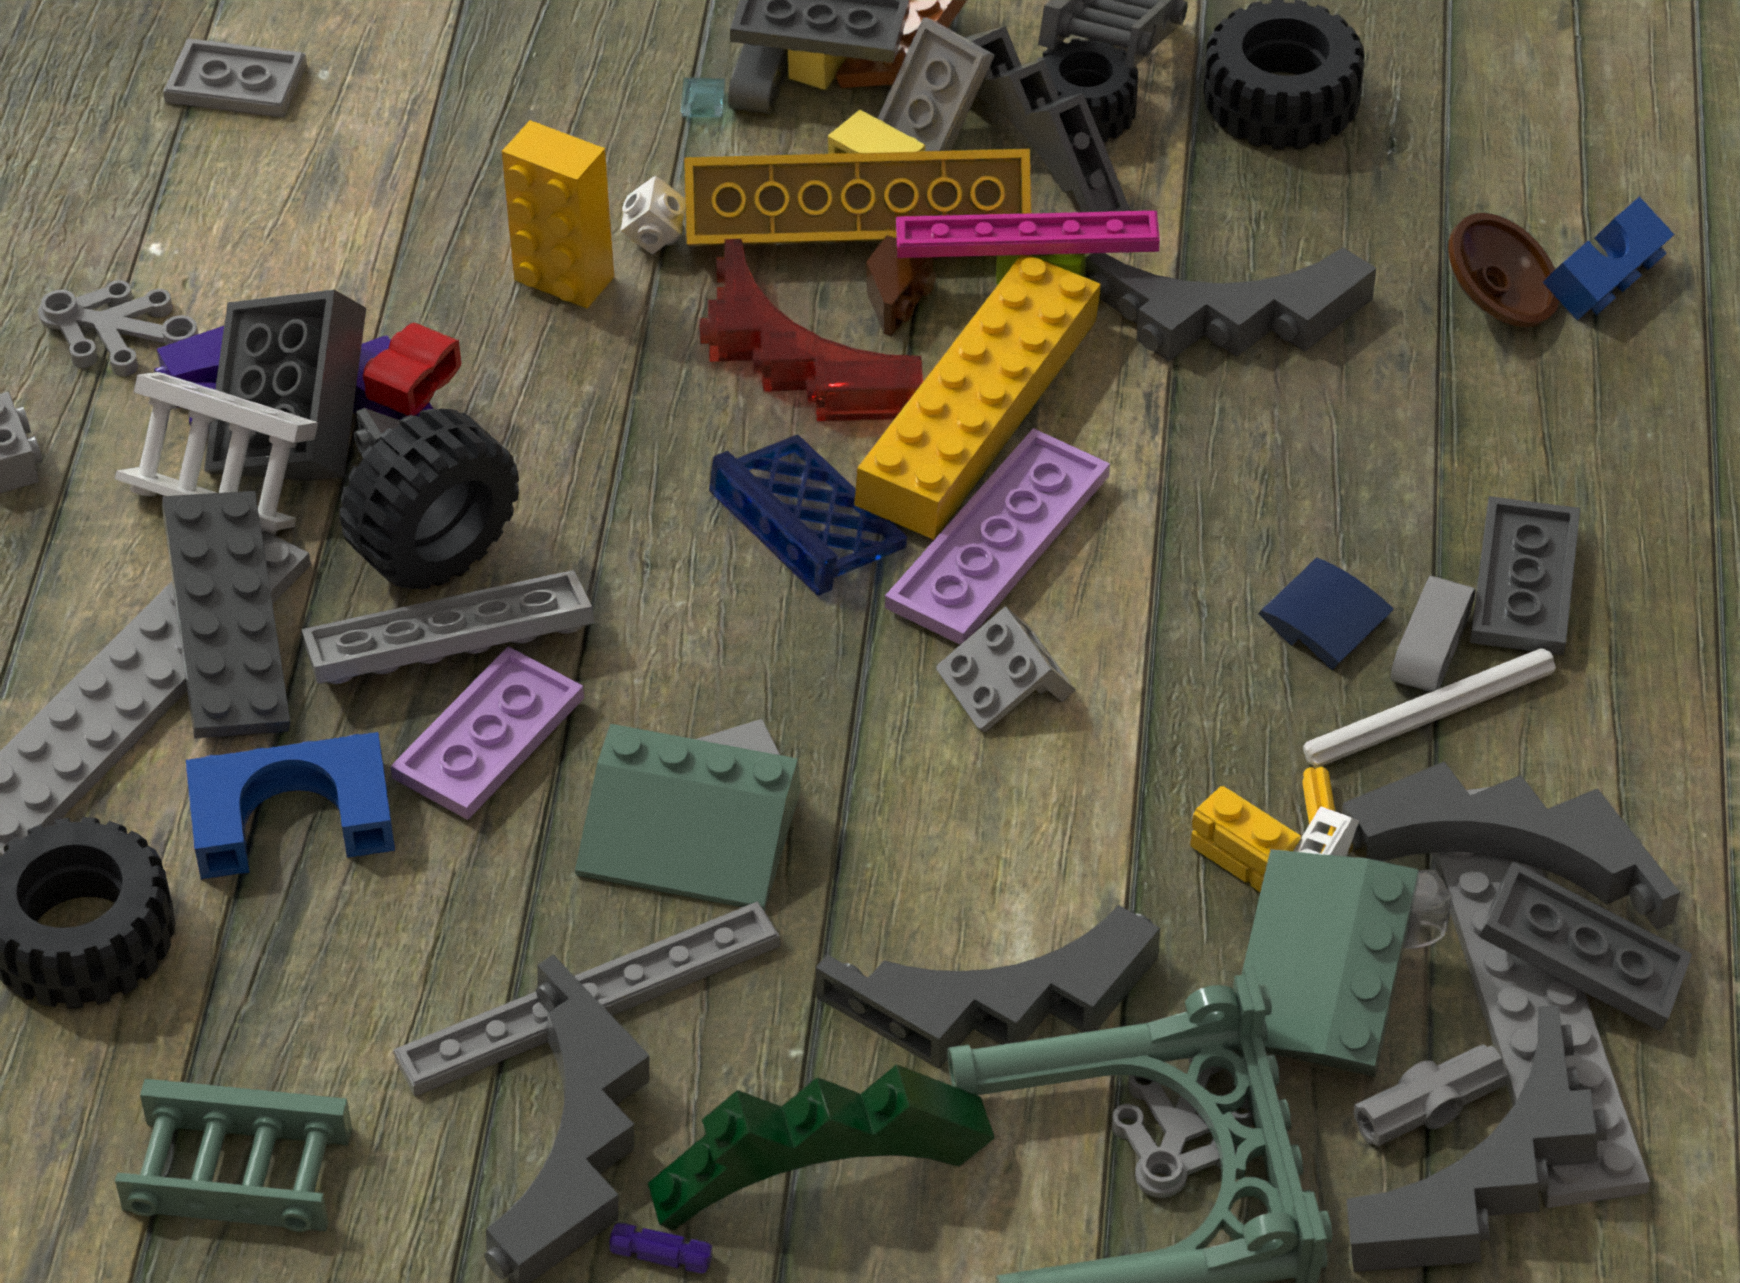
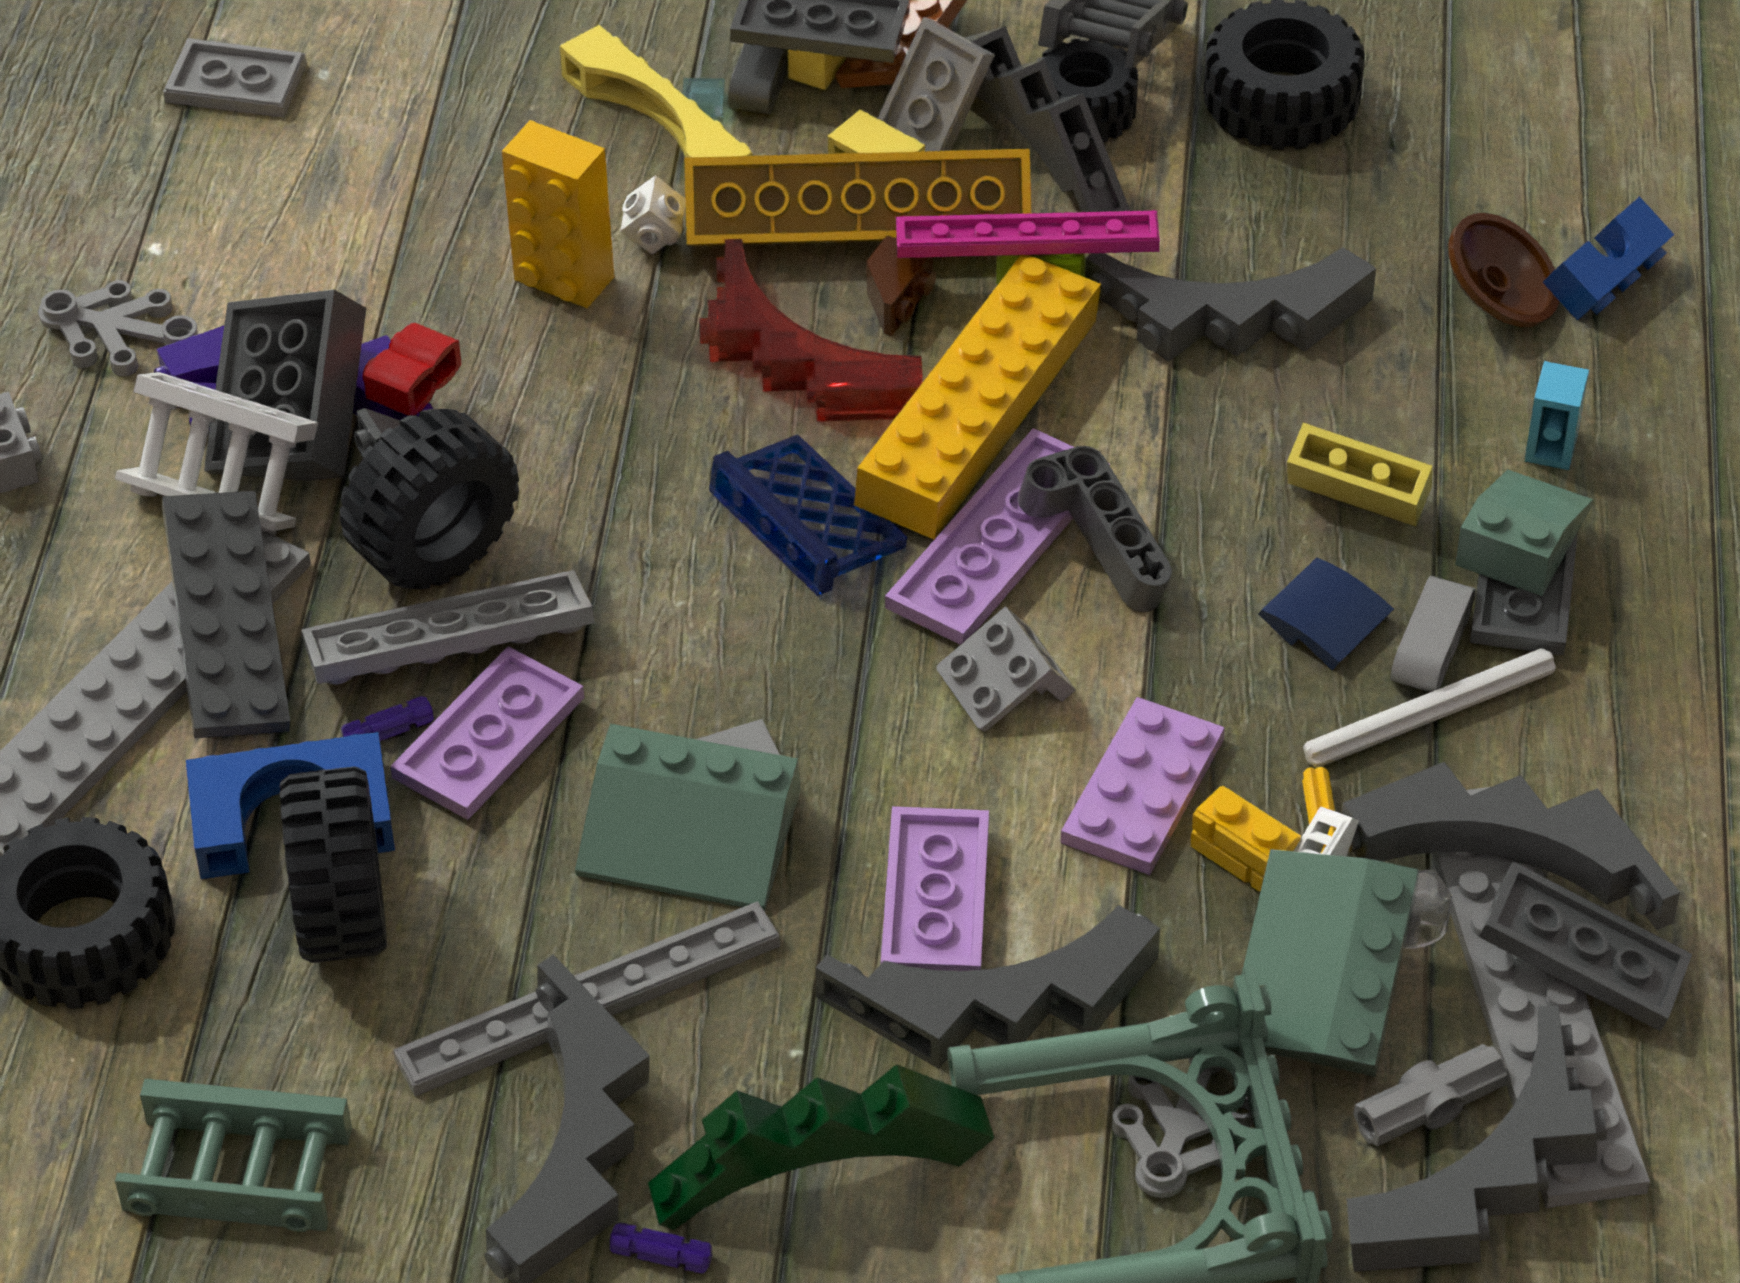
(333, 864): none -> black tyre
(393, 720): none -> dark purple axle
(610, 72): none -> light yellow arch
(936, 888): none -> lavender plate
(1089, 489): none -> dark grey beam
(1142, 785): none -> lavender plate
(1359, 474): none -> light yellow brick
(1520, 531): none -> sand green slope
(1556, 415): none -> medium azure brick

